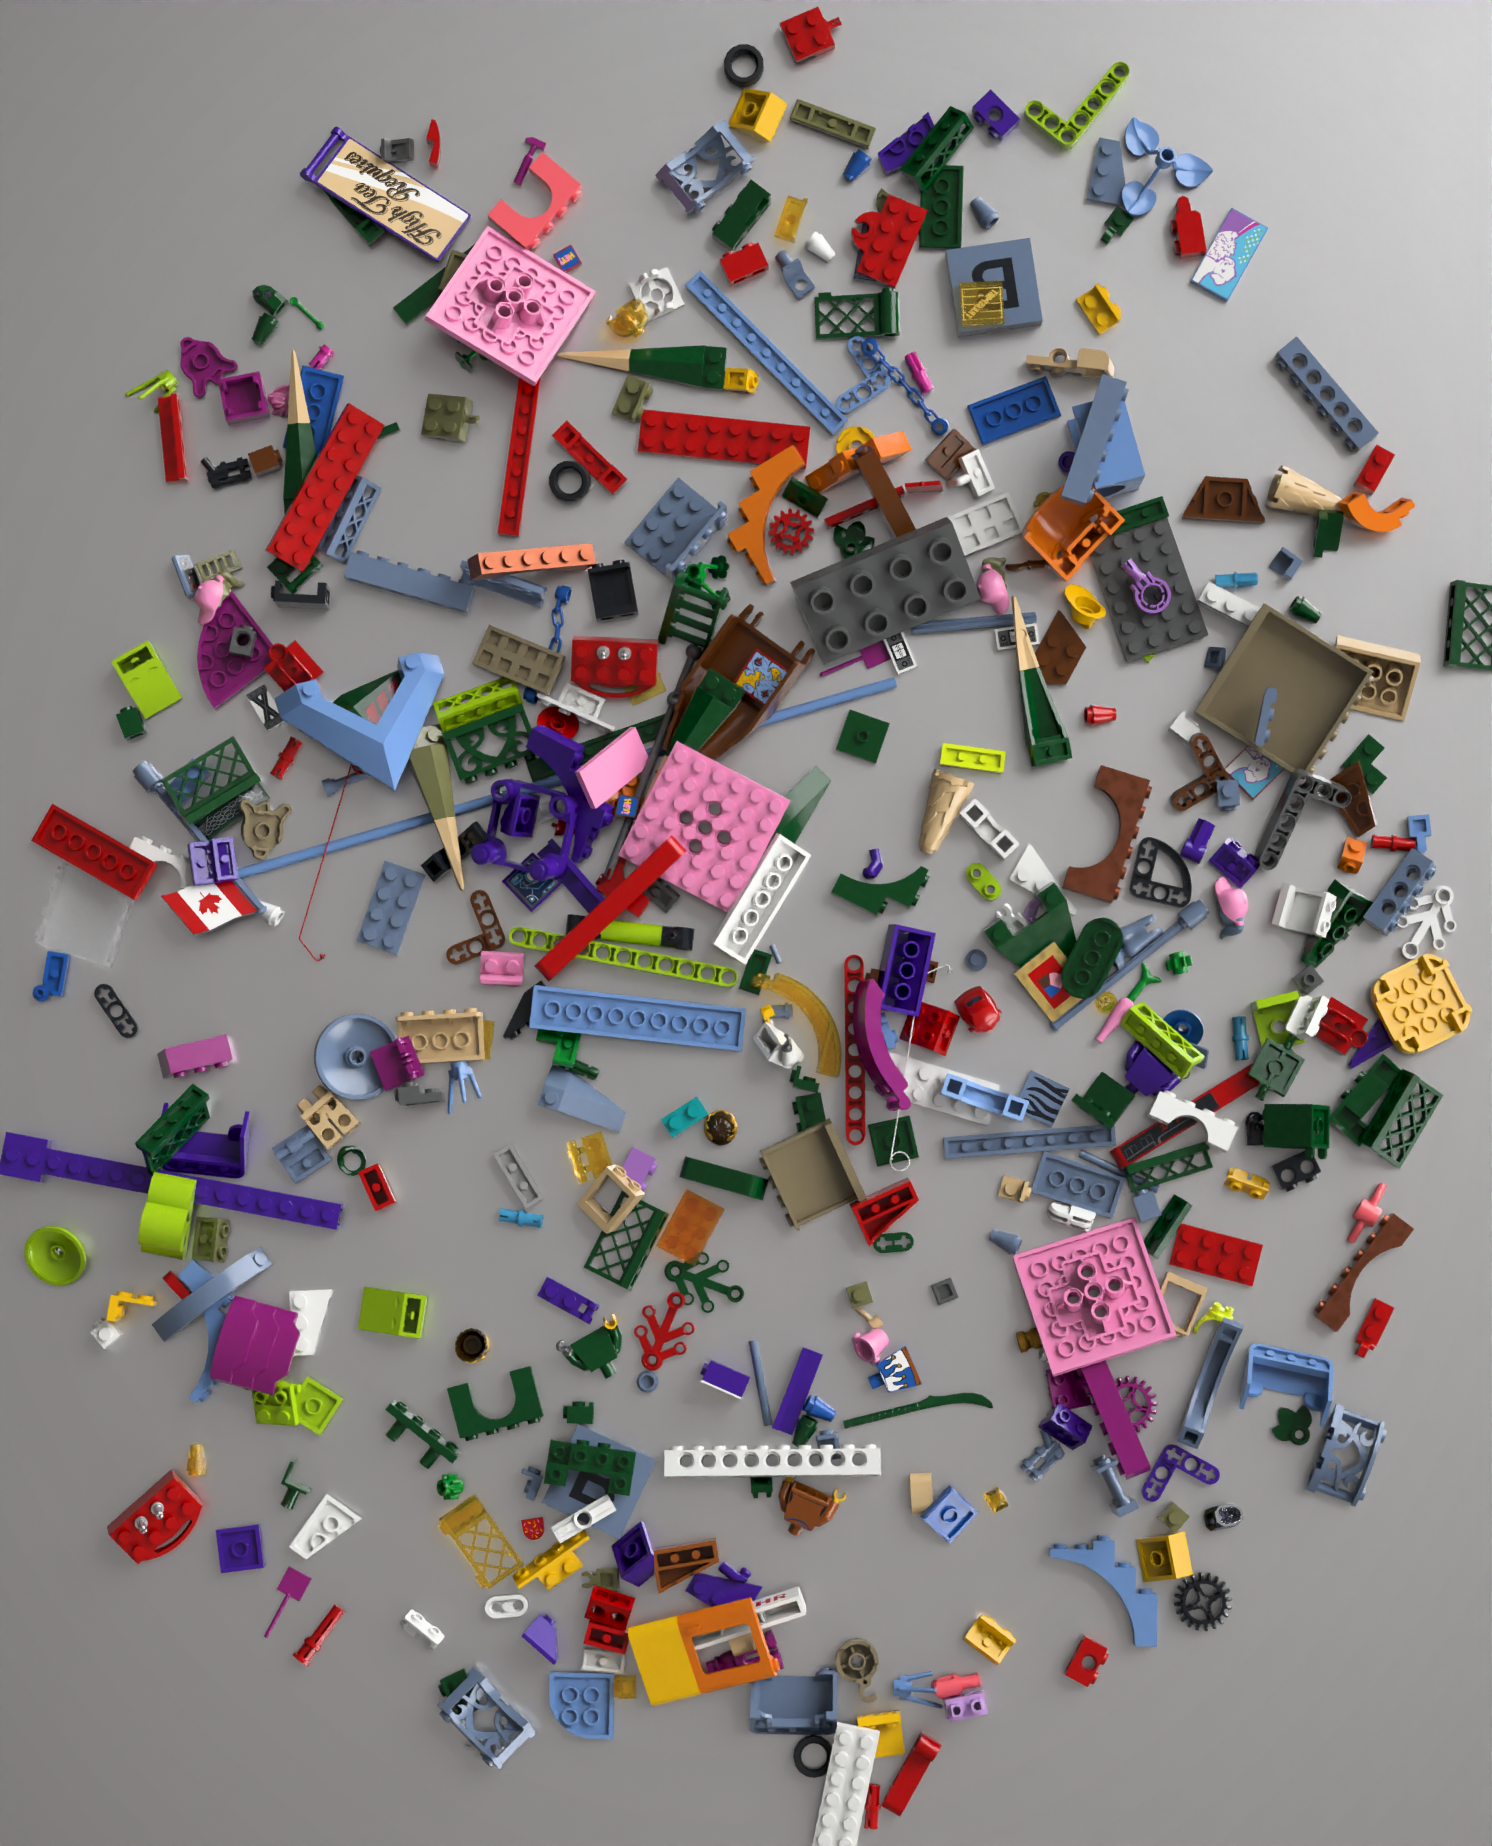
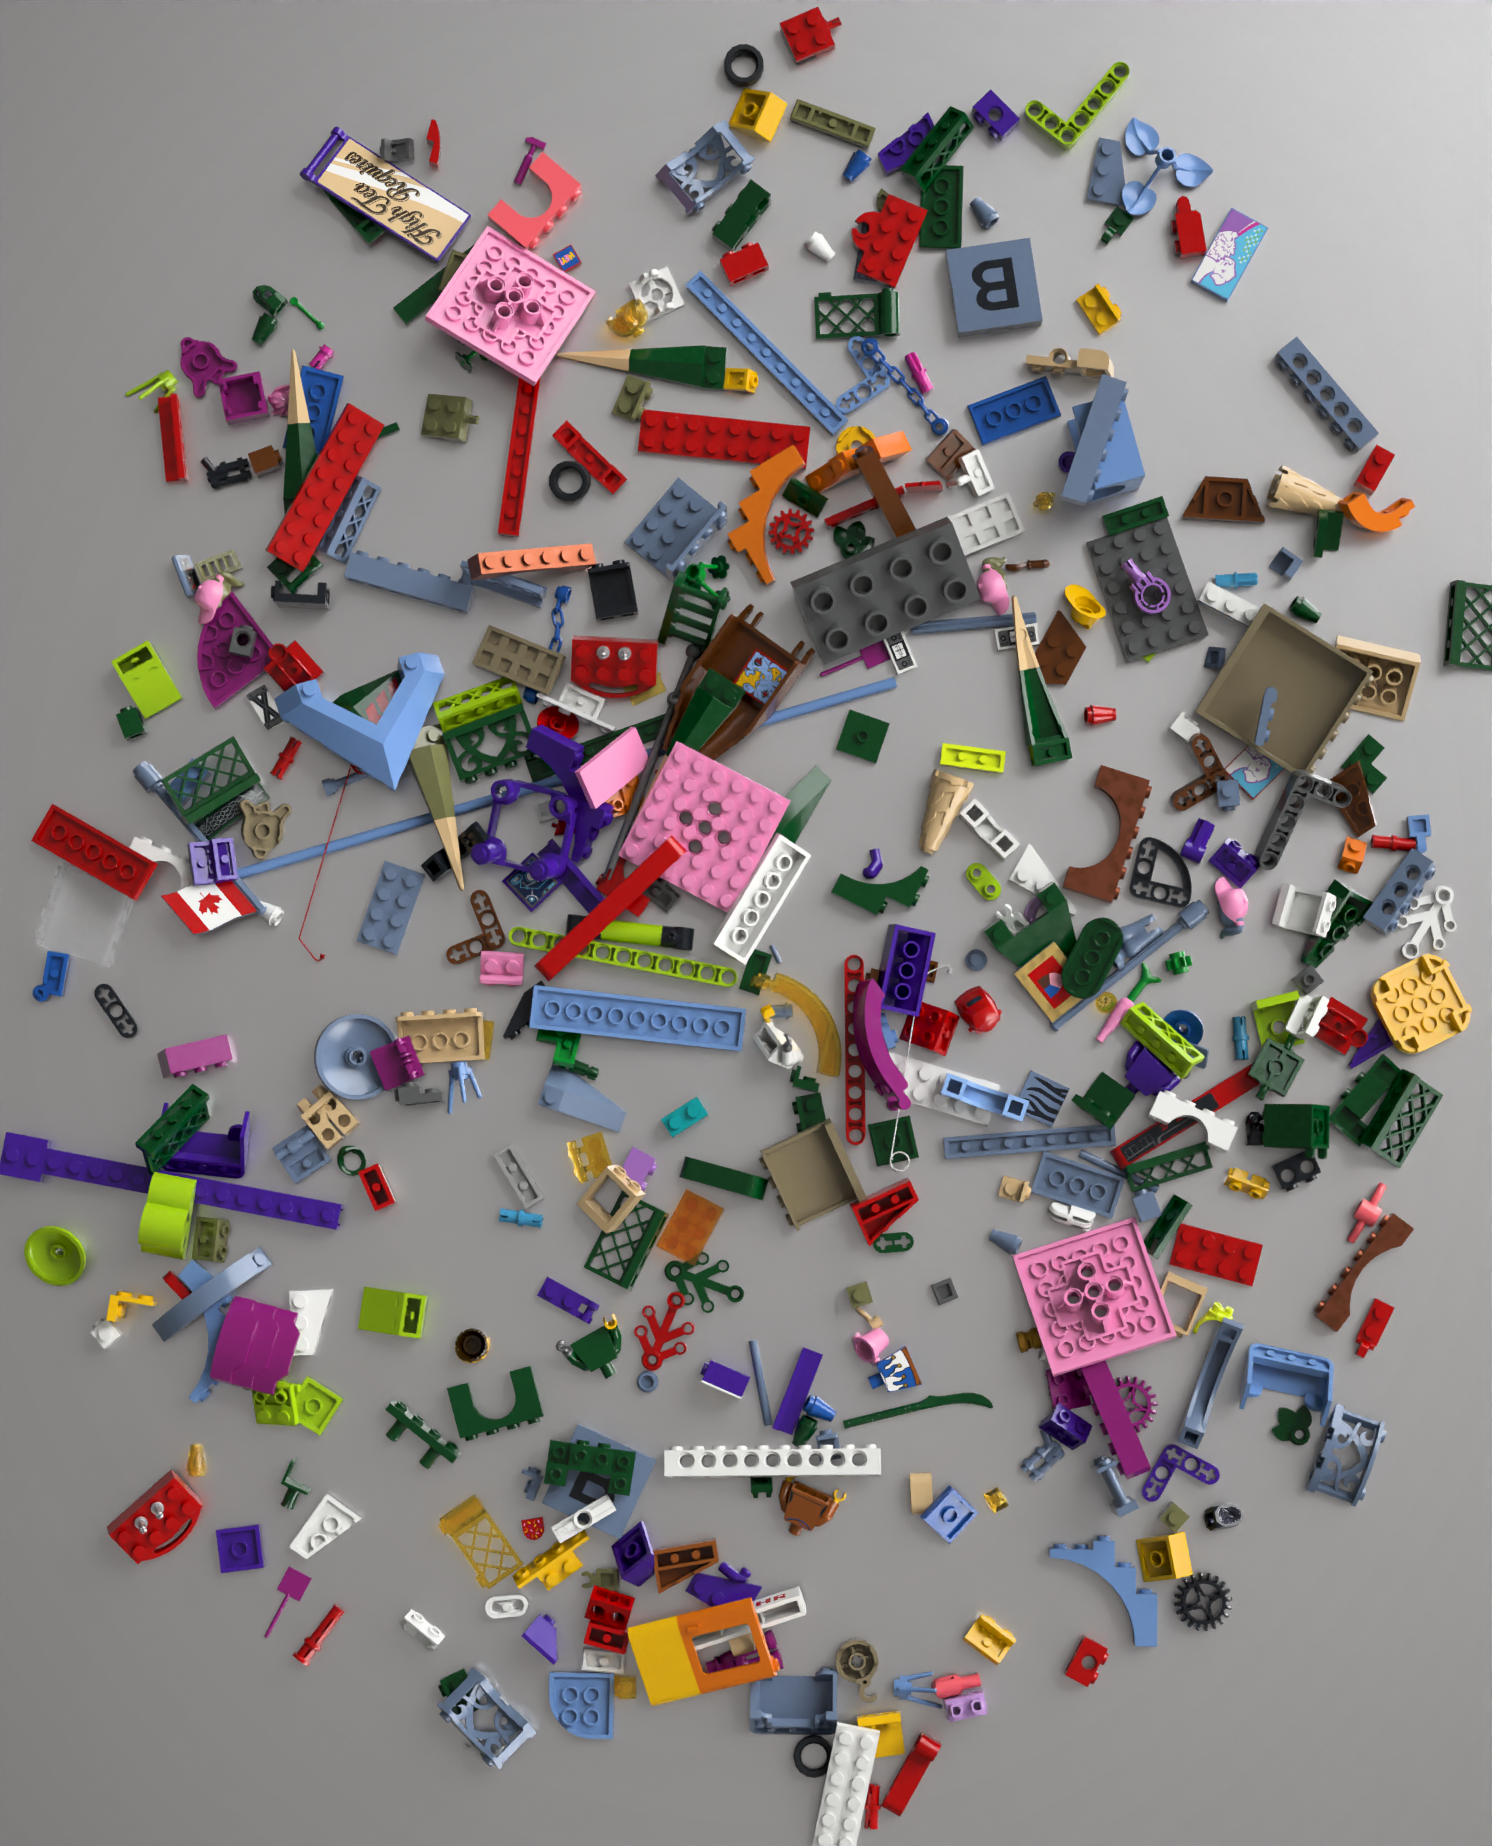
(450, 1486): green gear -> none
(520, 815): dark purple slope -> none
(579, 1413): dark green brick -> none
(627, 806): tile -> none
(720, 1127): dark brown hair -> none
(791, 219): clear yellow panel -> none
(793, 272): sand blue bracket -> none
(982, 303): clear yellow tile -> none
(1066, 530): orange piece -> none

